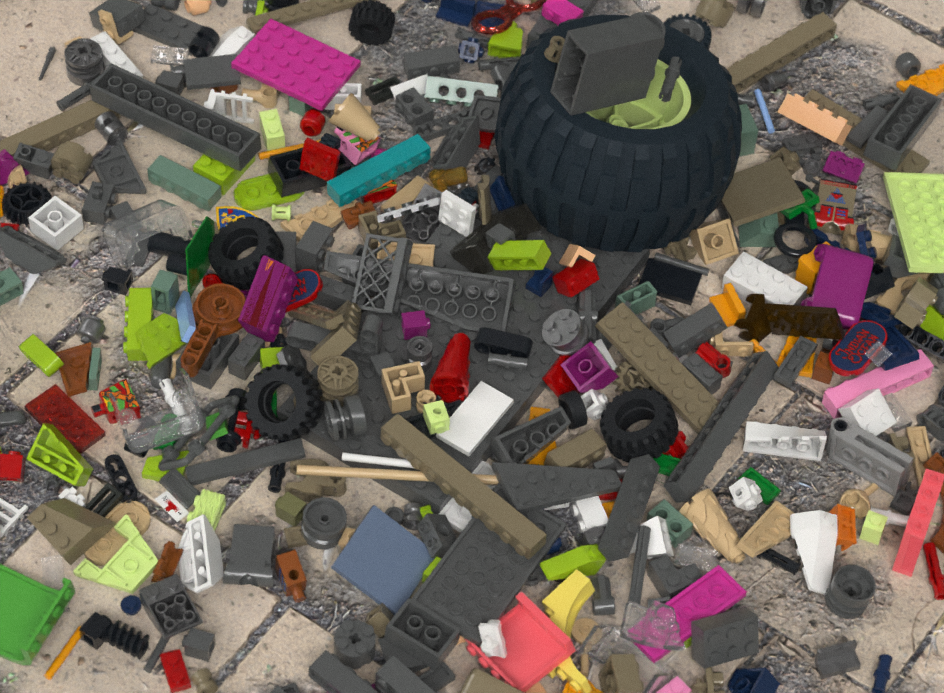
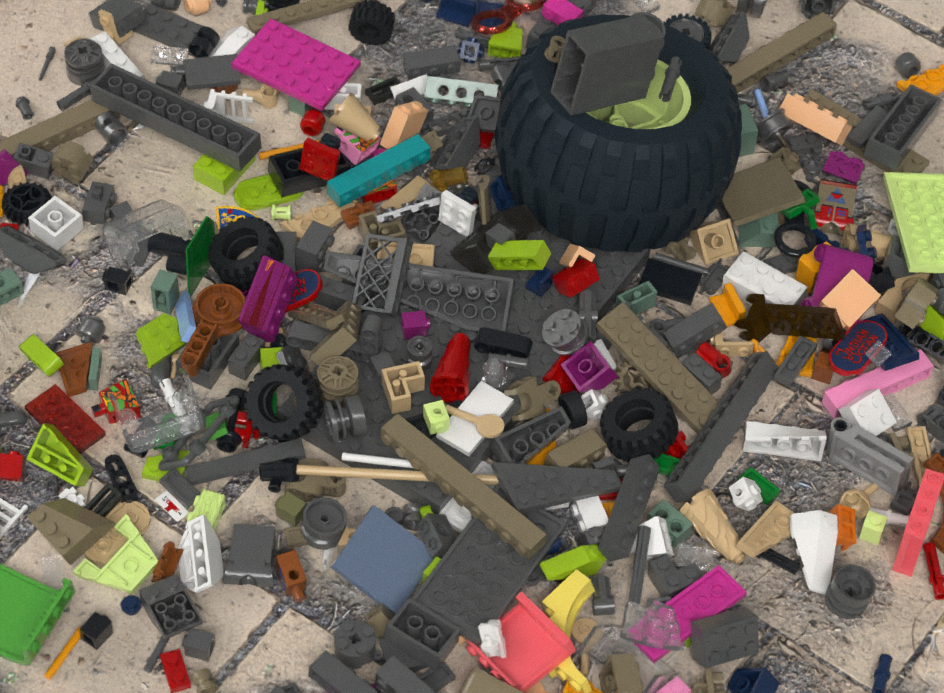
(22, 104): none -> dark grey pin
(118, 170): dark grey wing -> none
(126, 640): black piece -> none
(138, 314): lime brick -> none
(184, 183): sand green brick -> none
(211, 279): red tile -> none
(272, 129): yellowish green brick -> none
(284, 470): none -> black piece
(404, 123): none -> light nougat brick
(424, 396): tan wheel -> none
(432, 140): none -> dark tan panel
(487, 425): none -> tan piece
(494, 372): none -> clear head
(532, 396): none -> dark tan piece
(710, 283): none -> dark grey hinge
(731, 39): none -> dark grey wedge
(774, 127): none -> flat silver wheel
(837, 659): flat silver panel -> none
(851, 298): none -> light nougat brick
(879, 314): dark blue wing -> none

